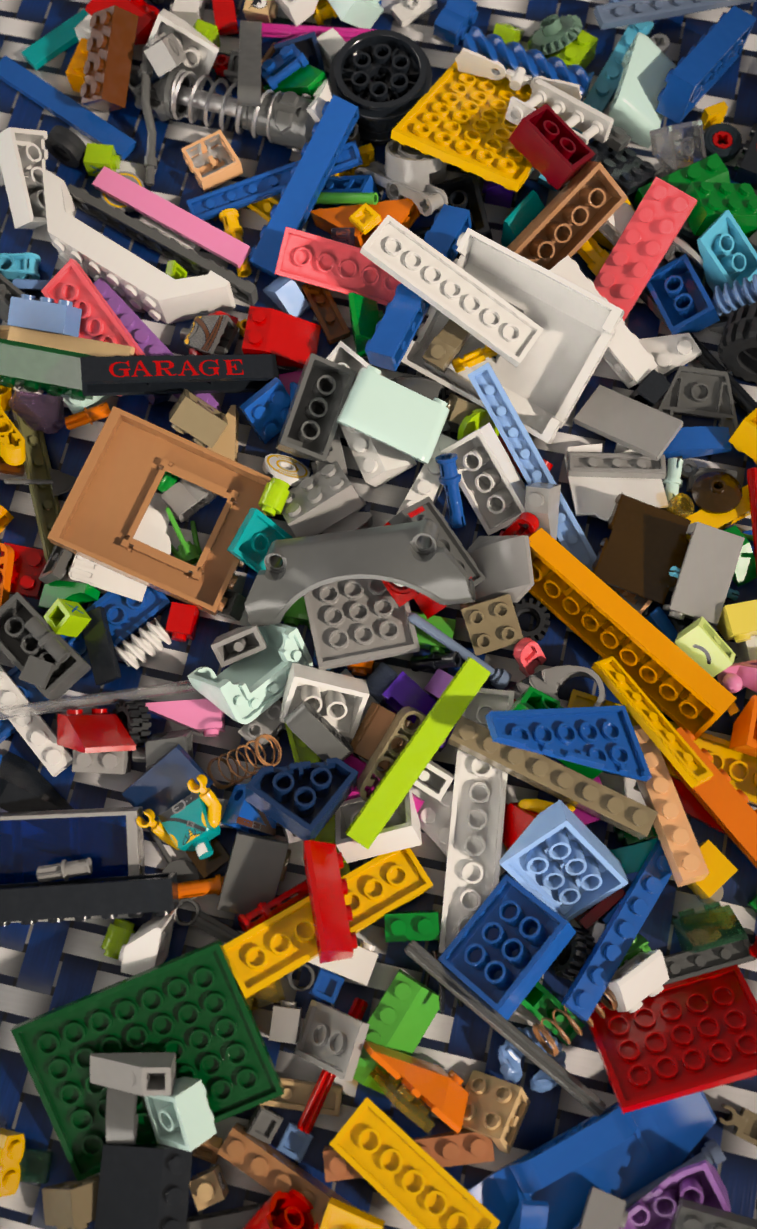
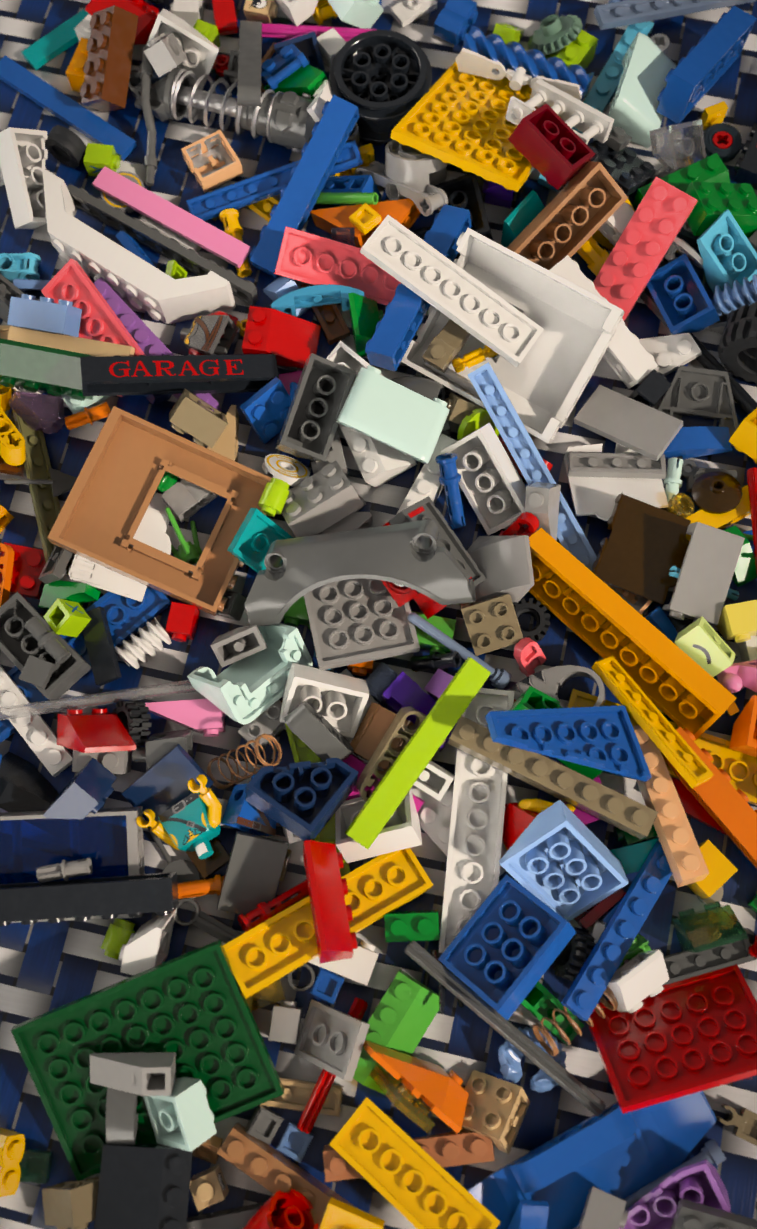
(83, 793): none -> dark blue slope
(131, 245): none -> blue plate
(315, 296): none -> dark azure slope

